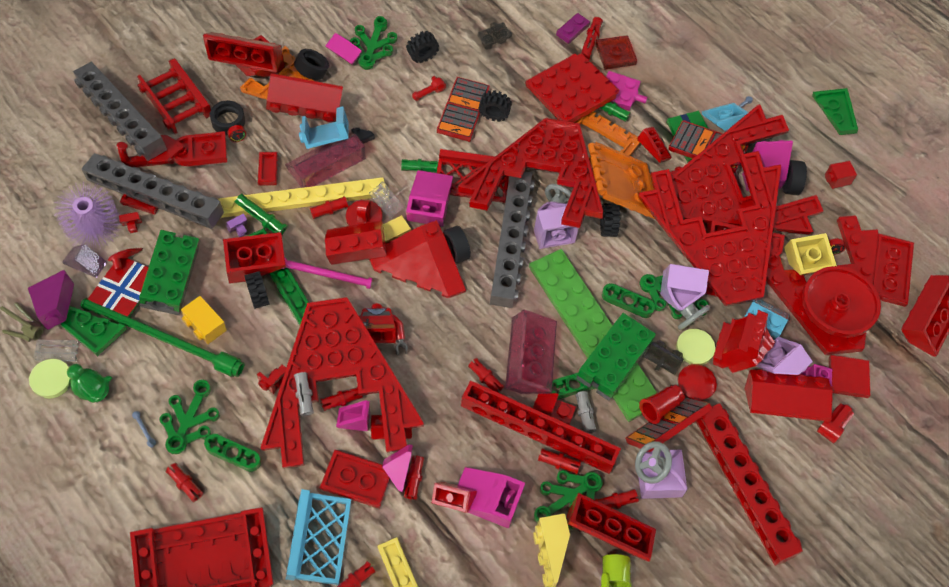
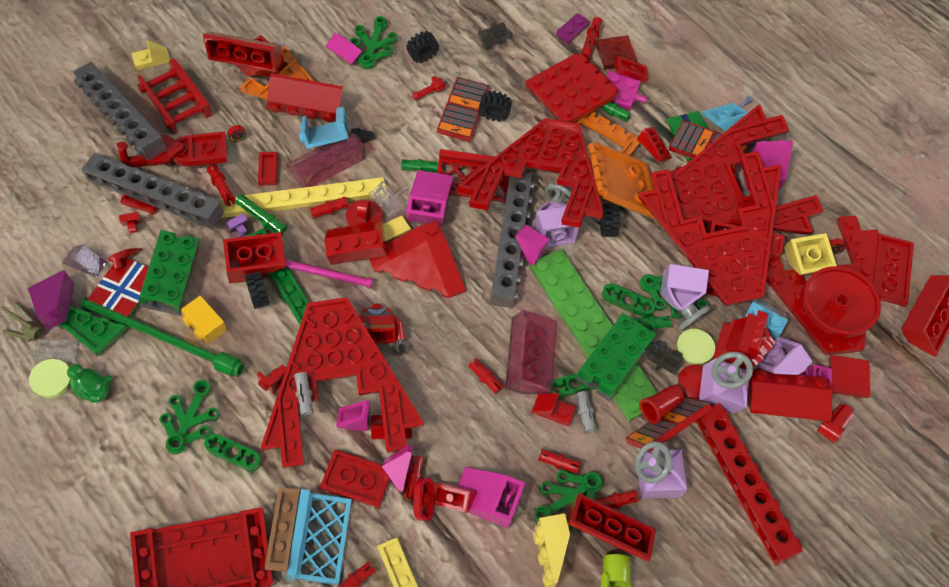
(88, 215): lavender piece -> none
(151, 442): sand blue hinge -> none
(153, 56): none -> light yellow slope
(184, 482): red pin -> none
(219, 180): none -> red pin
(224, 107): black tyre -> none
(282, 529): none -> medium nougat plate
(311, 64): black tyre -> none
(340, 398): red pin -> none
(424, 499): none -> red plate
(457, 243): black tyre -> none
(532, 243): none -> dark pink slope
(540, 427): red brick -> none
(631, 69): none -> red plate
(655, 322): none -> green pin
(726, 382): none -> piece
(795, 178): black tyre -> none
(838, 109): green wing -> none
(840, 174): red brick -> none

